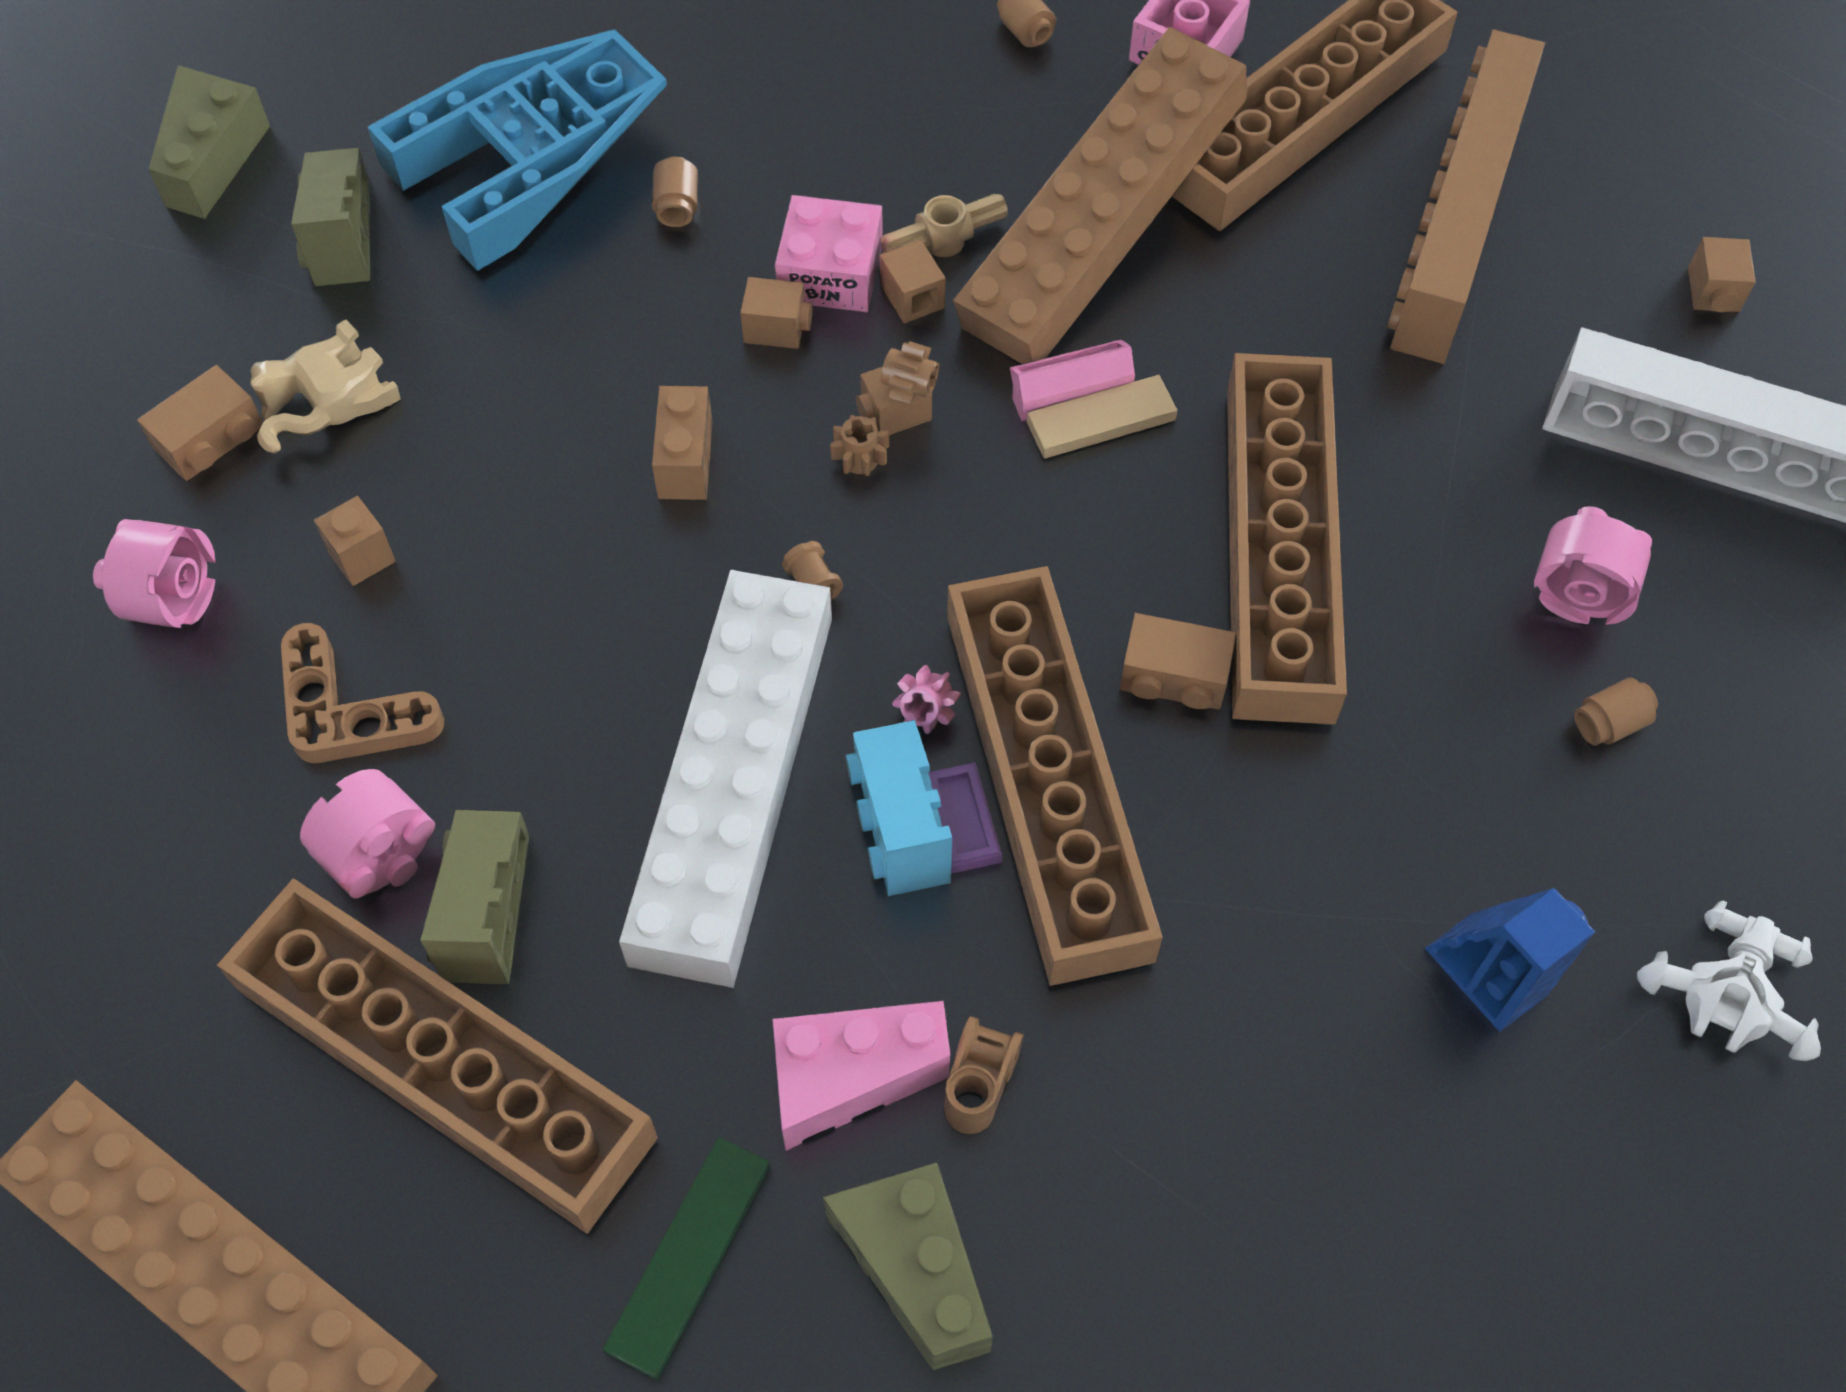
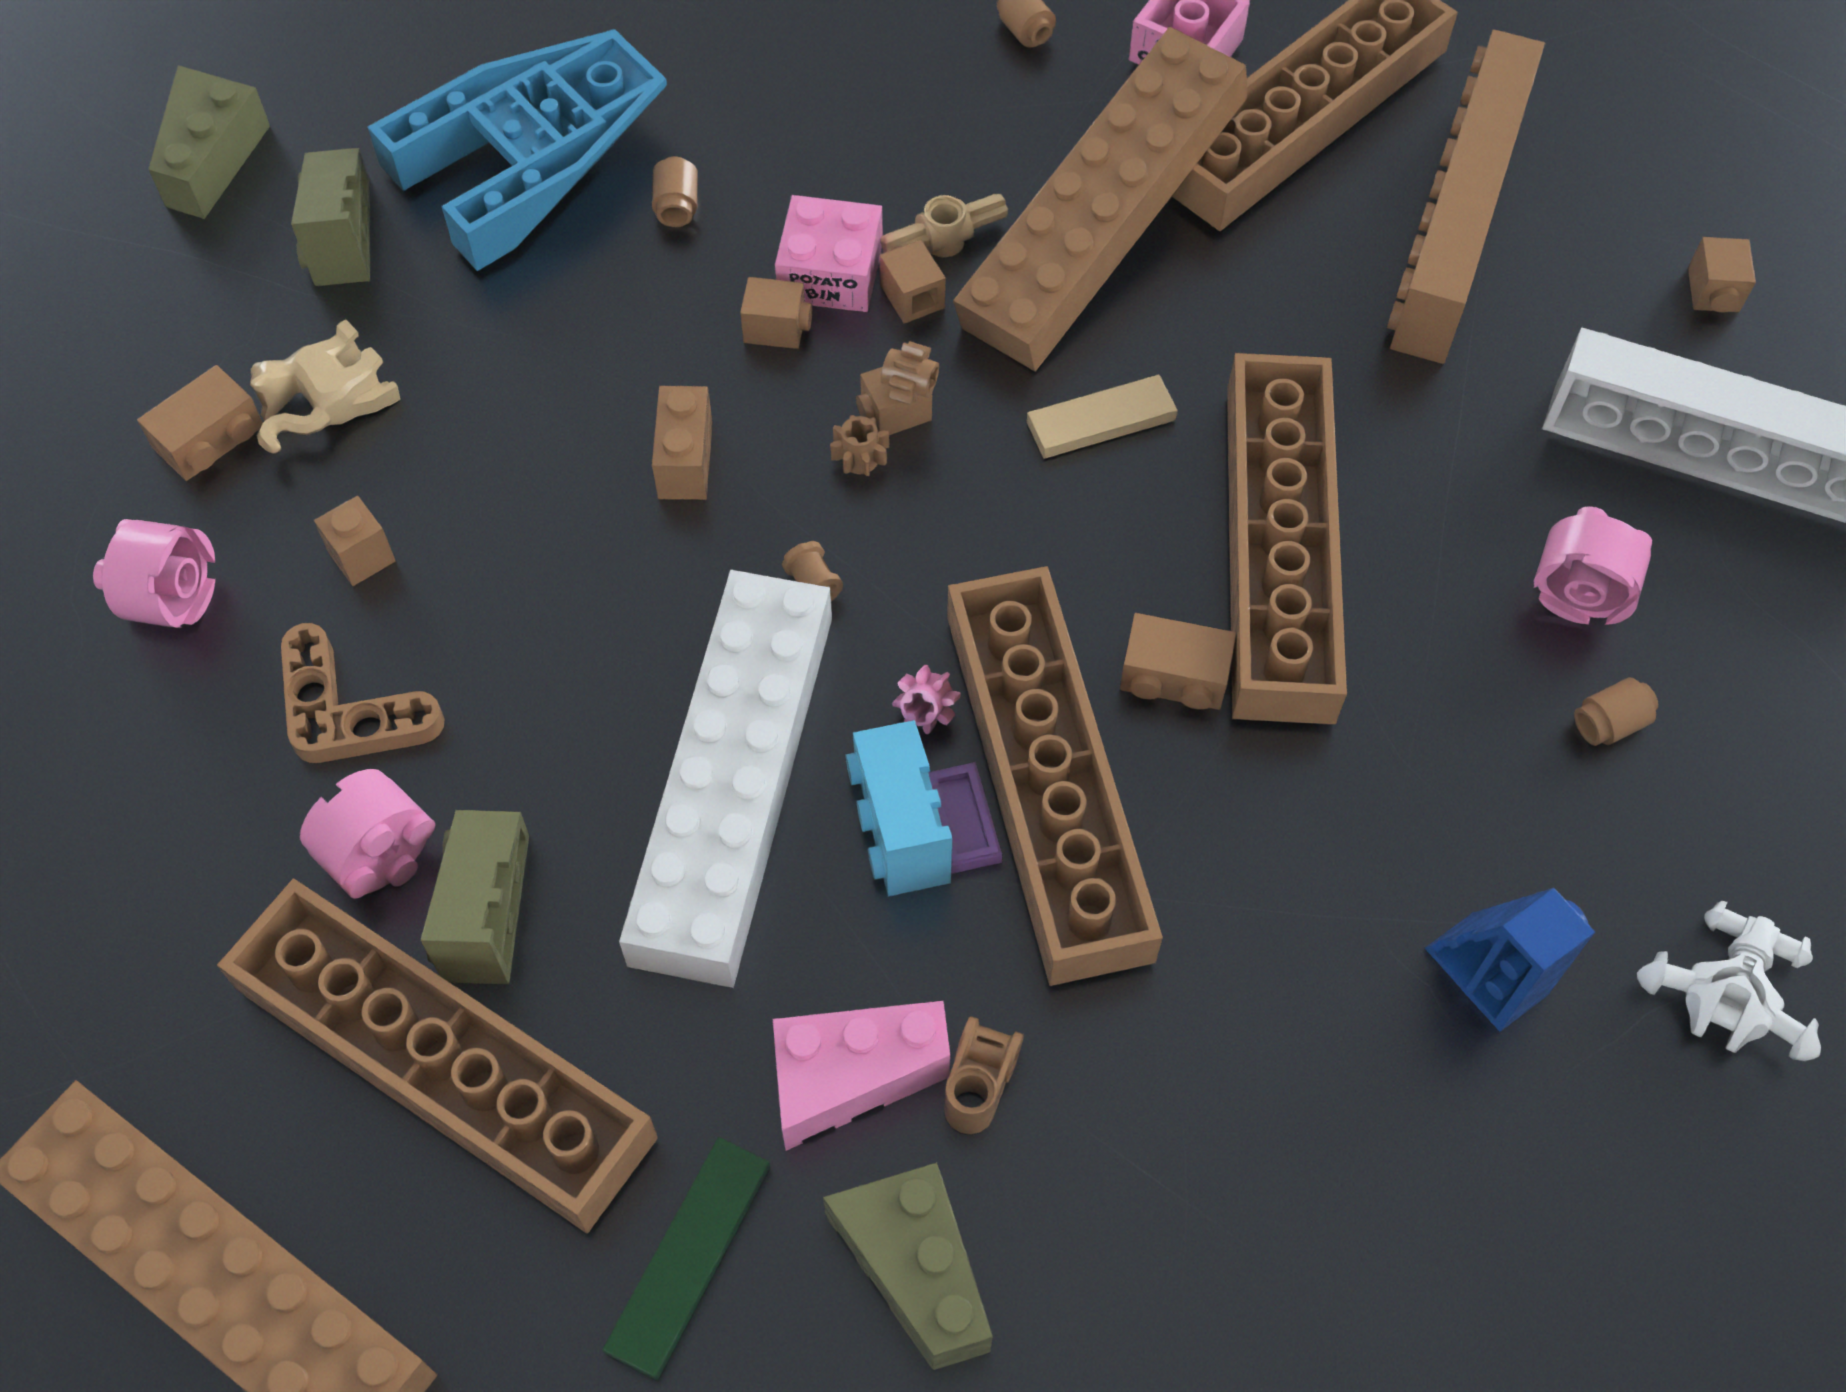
(1071, 376): bright pink piece -> none

